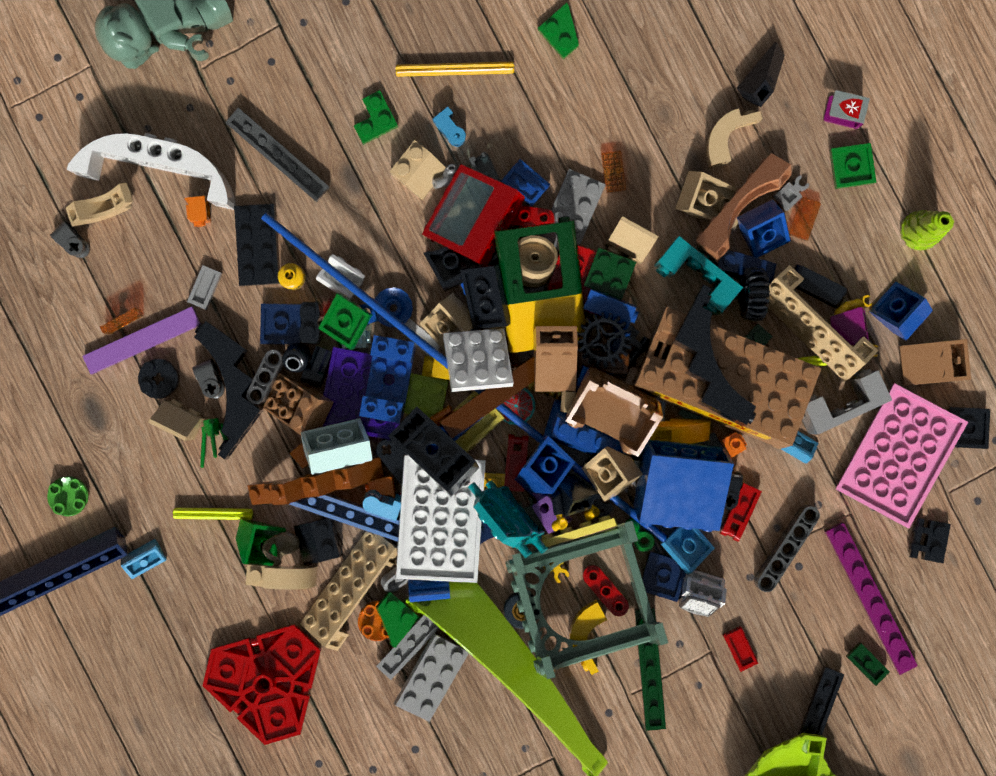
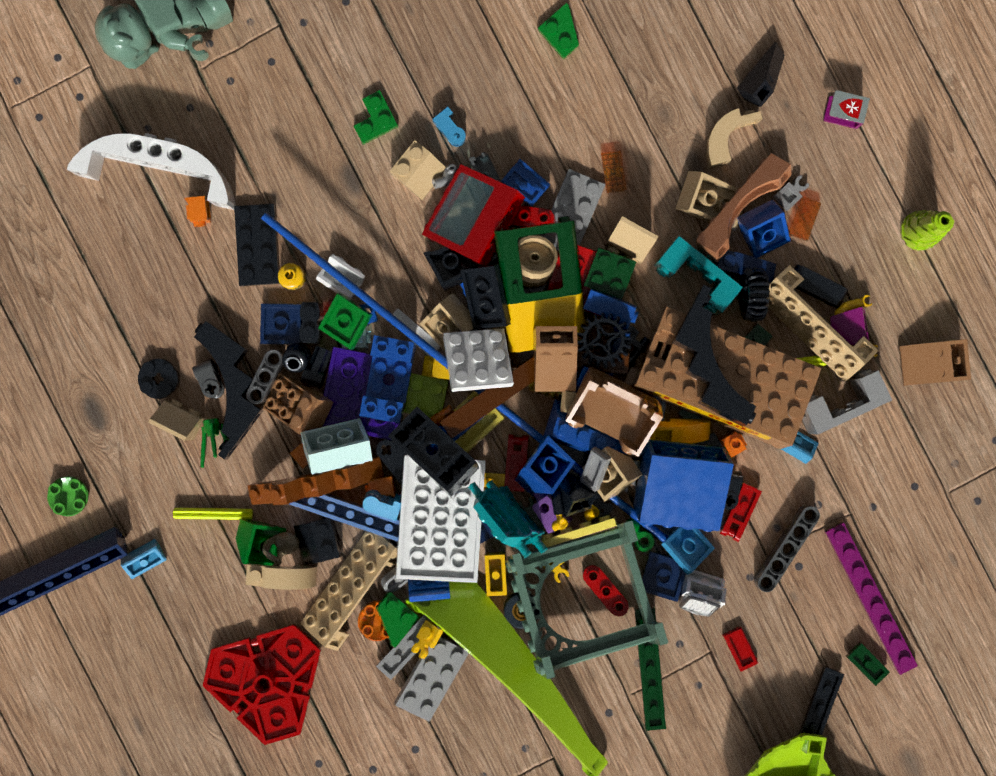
(69, 238): dark grey piece -> none
(100, 207): tan arch -> none
(121, 321): clear orange tile -> none
(141, 340): medium lavender tile -> none
(204, 287): light grey tile -> none
(277, 155): dark grey plate -> none
(400, 299): blue dish -> none
(428, 637): none -> yellow plate
(454, 69): yellow axle -> none
(495, 574): none -> yellow brick
(521, 404): red tile -> none
(581, 626): yellow arch -> none
(595, 469): none -> light grey tile
(852, 166): green plate -> none
(901, 310): blue slope -> none
(901, 455): bright pink plate -> none
(935, 540): black plate -> none
(977, 430): black plate -> none

